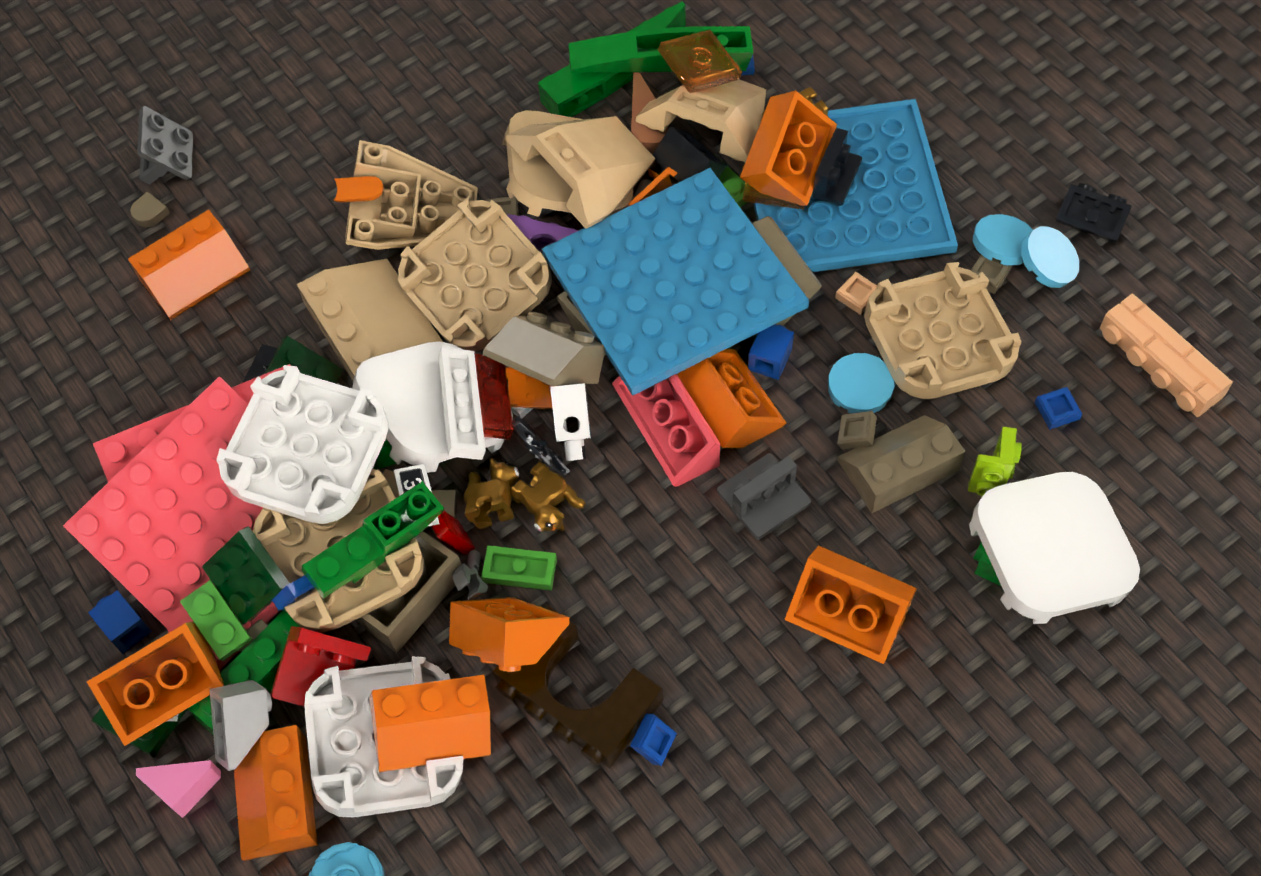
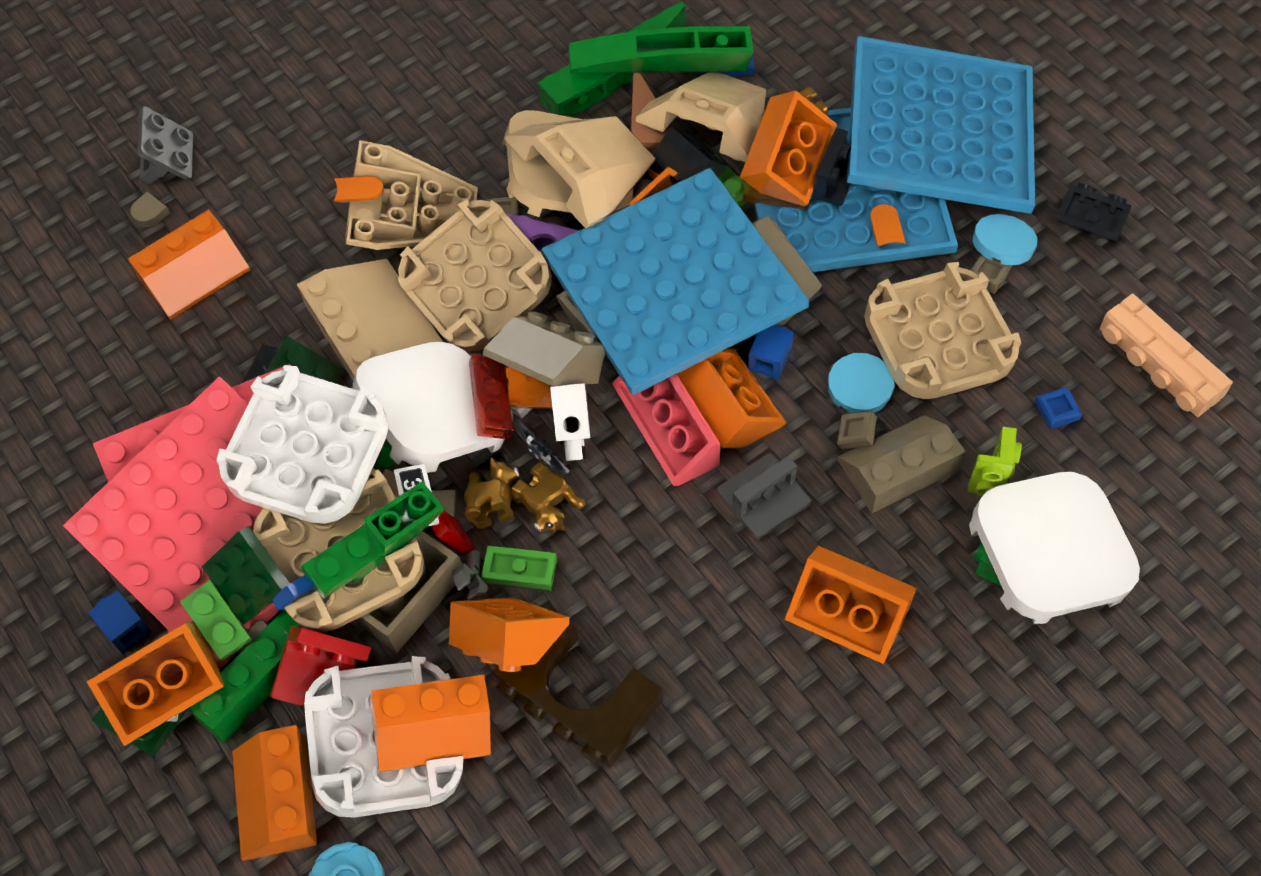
(180, 784): bright pink slope -> none
(238, 720): slope -> none
(461, 404): white plate -> none
(653, 739): blue tile -> none
(700, 61): clear orange tile -> none
(856, 292): light nougat tile -> none
(886, 225): none -> orange piece
(942, 125): none -> dark azure plate
(1050, 257): tile -> none

